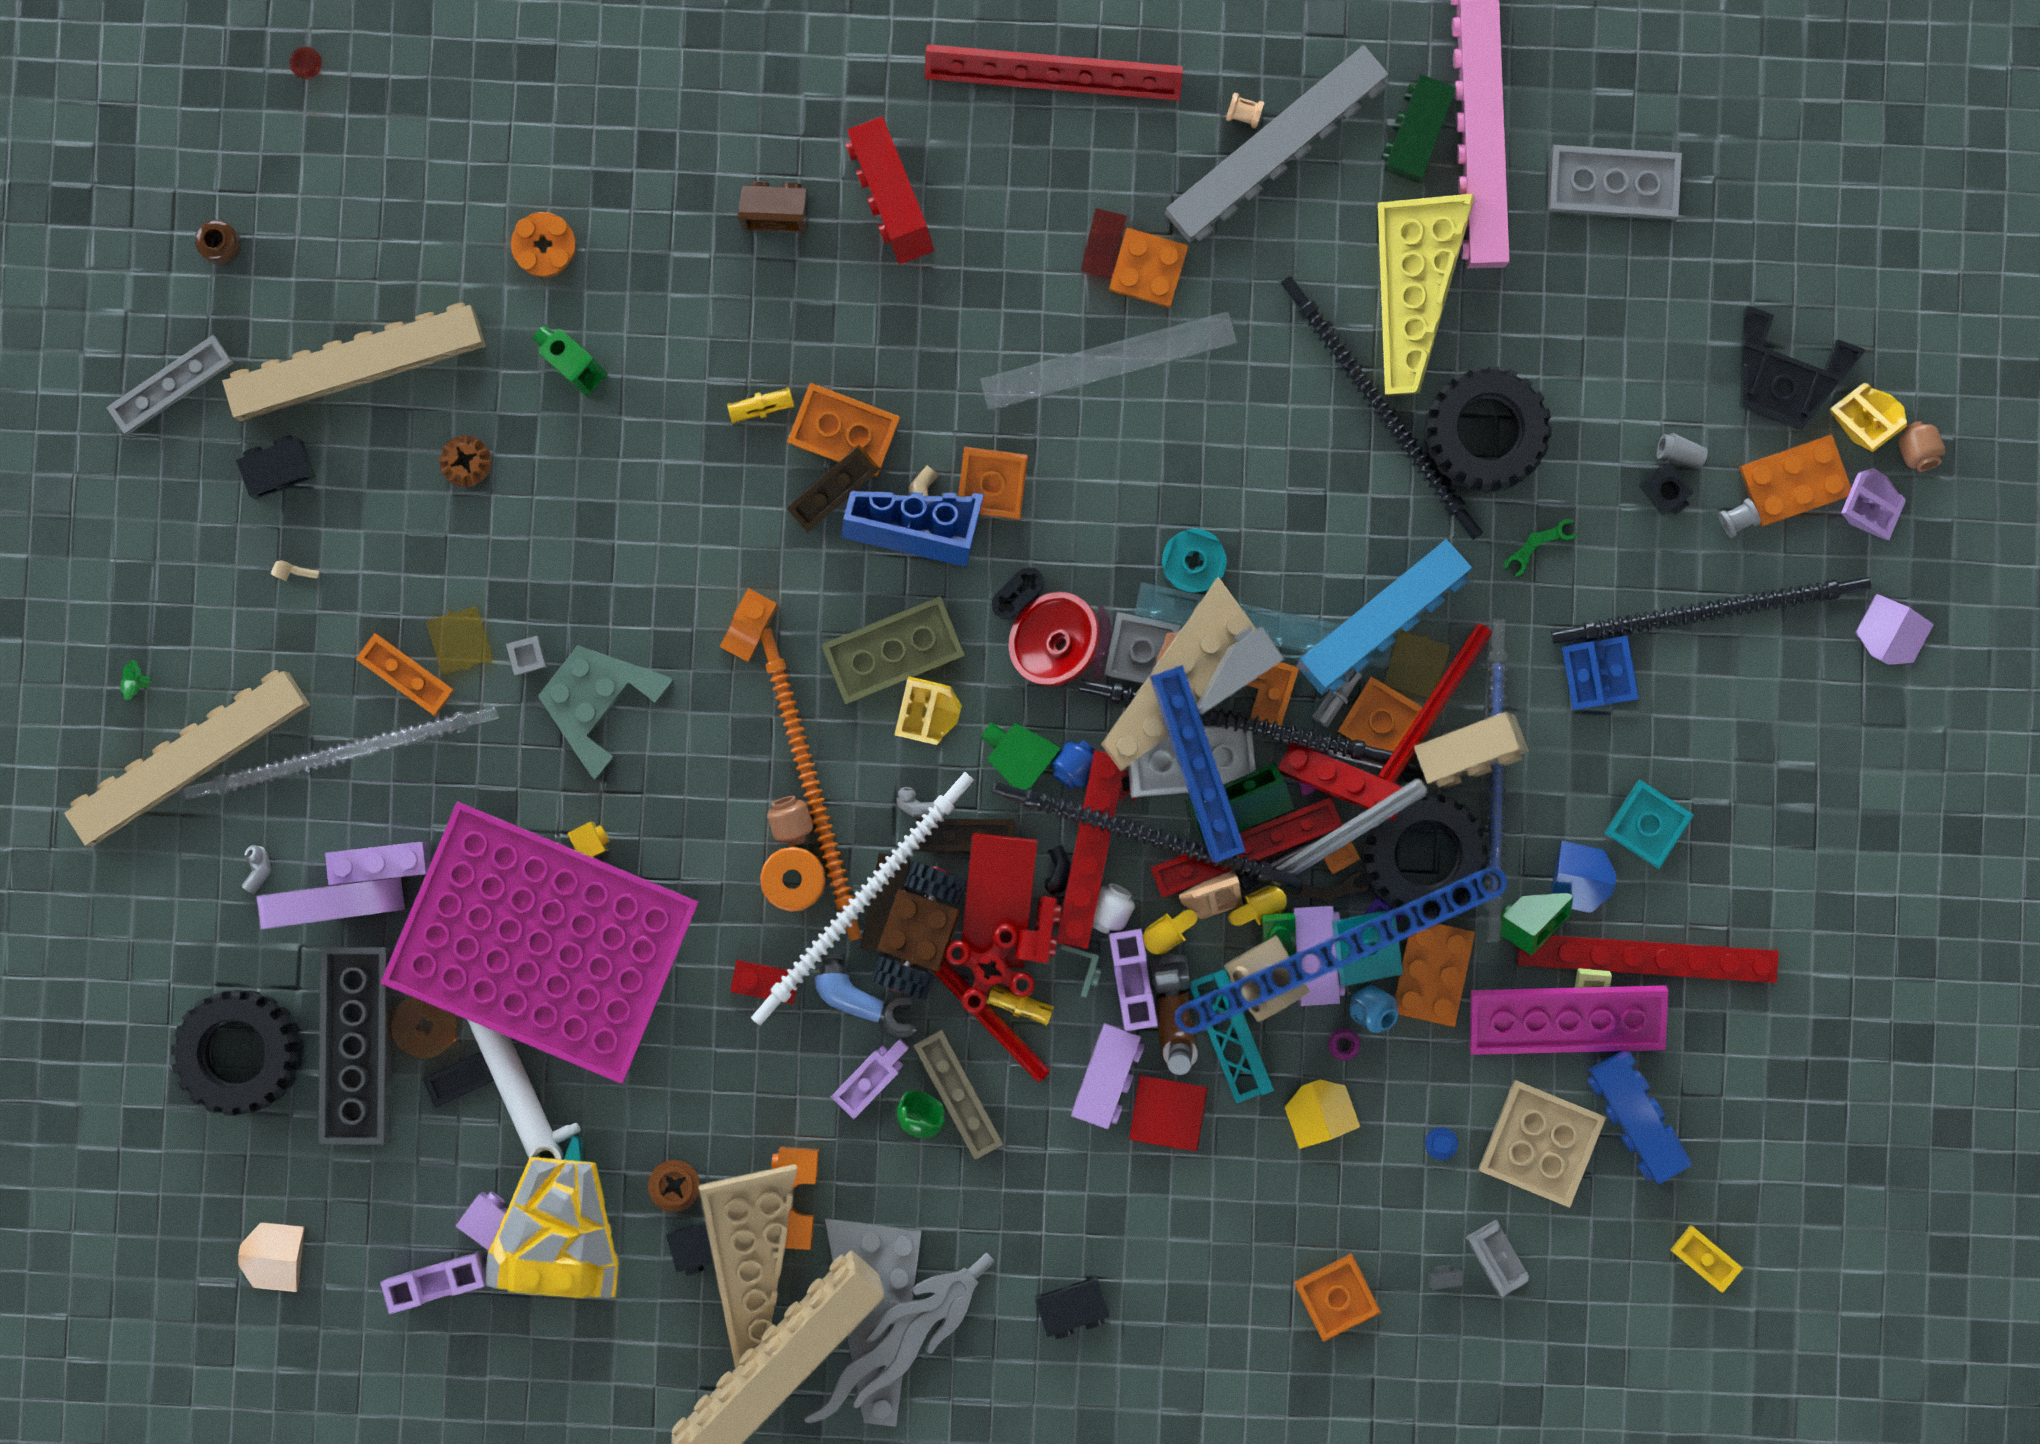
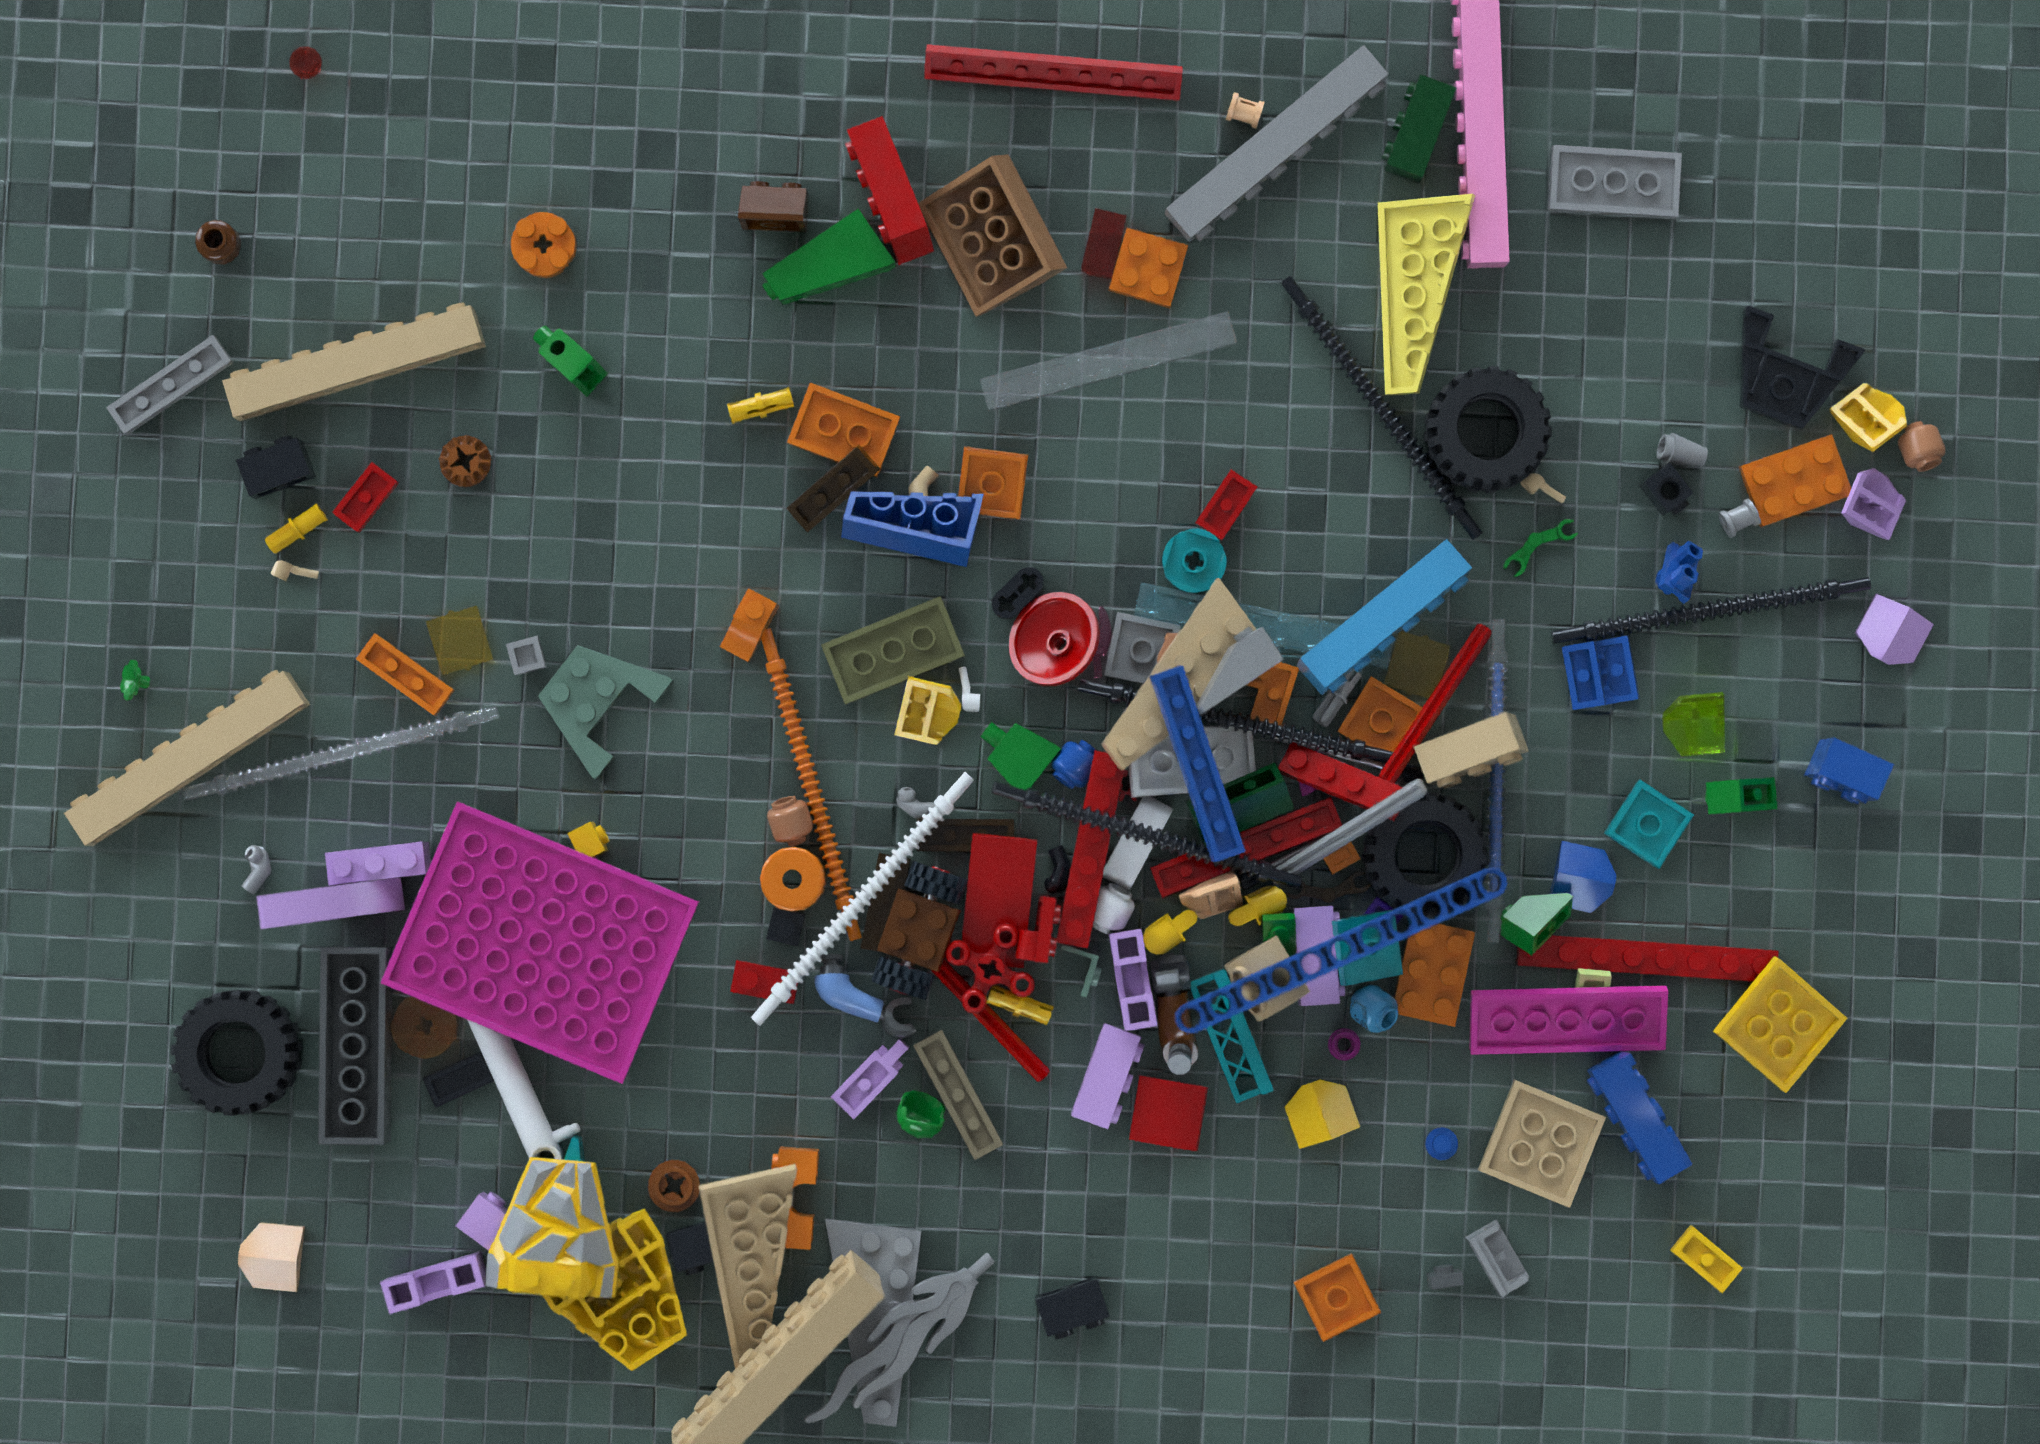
(295, 529): none -> yellow axle
(365, 497): none -> red plate
(646, 1308): none -> yellow wedge
(785, 926): none -> black plate
(830, 260): none -> green slope
(970, 702): none -> white hand
(992, 234): none -> medium nougat slope
(1130, 855): none -> white beam
(1226, 505): none -> red plate
(1536, 481): none -> tan hand
(1679, 570): none -> blue hips
(1696, 724): none -> clear neon green slope
(1741, 795): none -> green slope
(1780, 1024): none -> yellow plate
(1848, 770): none -> blue brick

